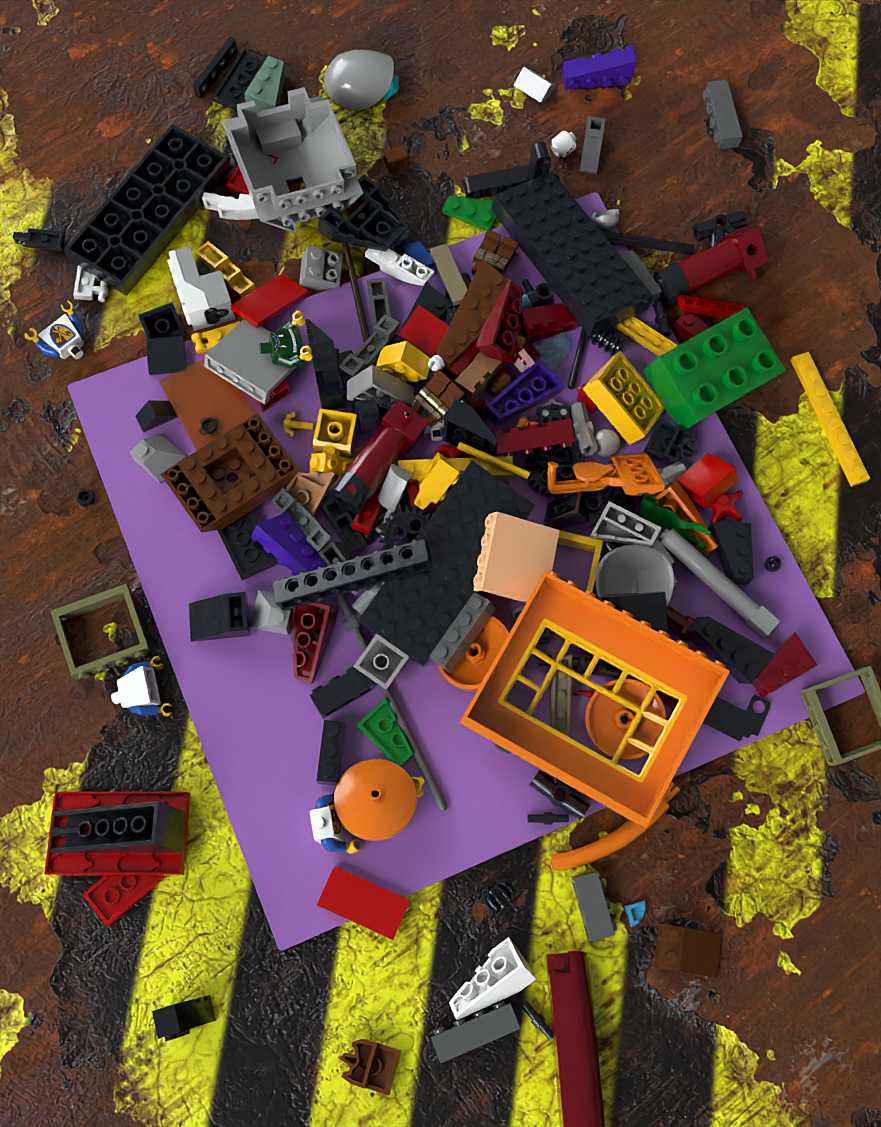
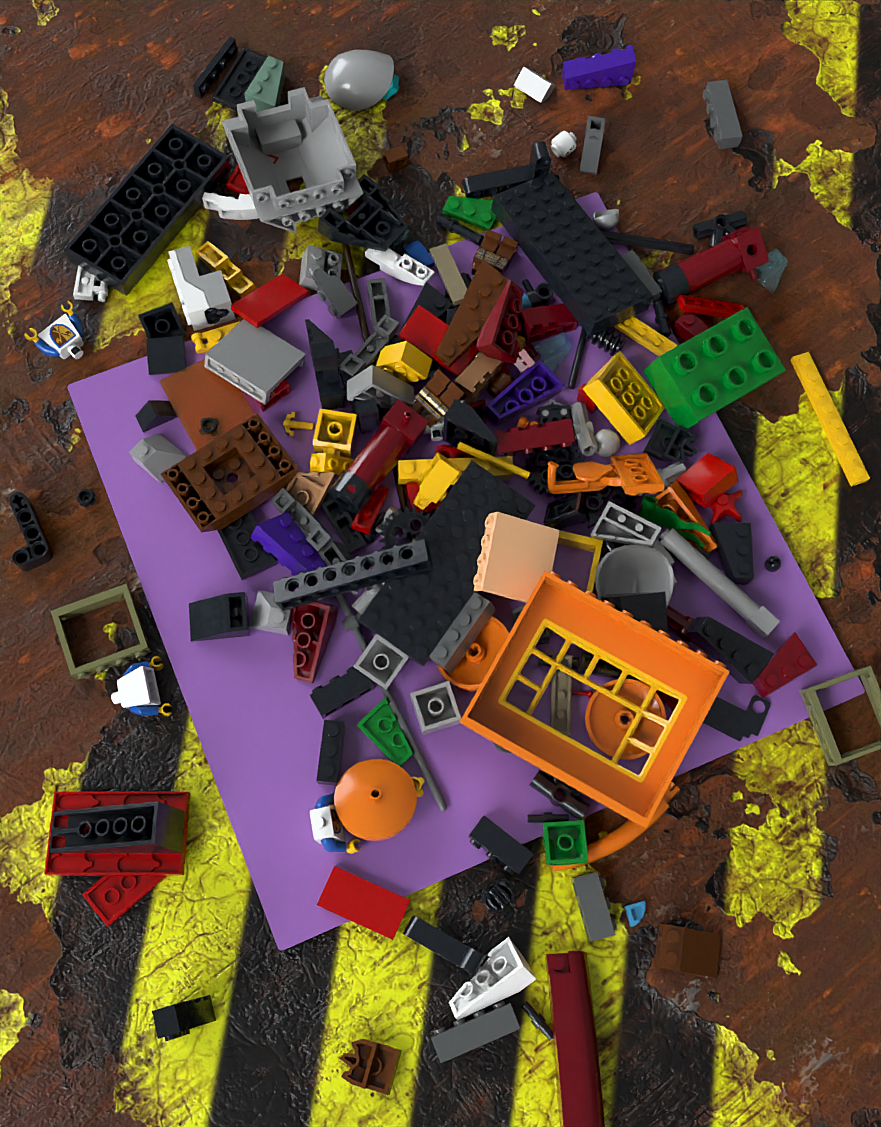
(28, 529): none -> black beam
(40, 239): black hinge -> none
(286, 344): dark green torso -> none
(333, 293): none -> dark grey hinge
(394, 487): light grey brick -> none
(435, 708): none -> light grey brick
(436, 363): white hinge -> none
(444, 945): none -> black beam
(455, 227): none -> black pin
(500, 846): none -> black brick
(565, 843): none -> green slope
(771, 272): none -> clear light blue wing

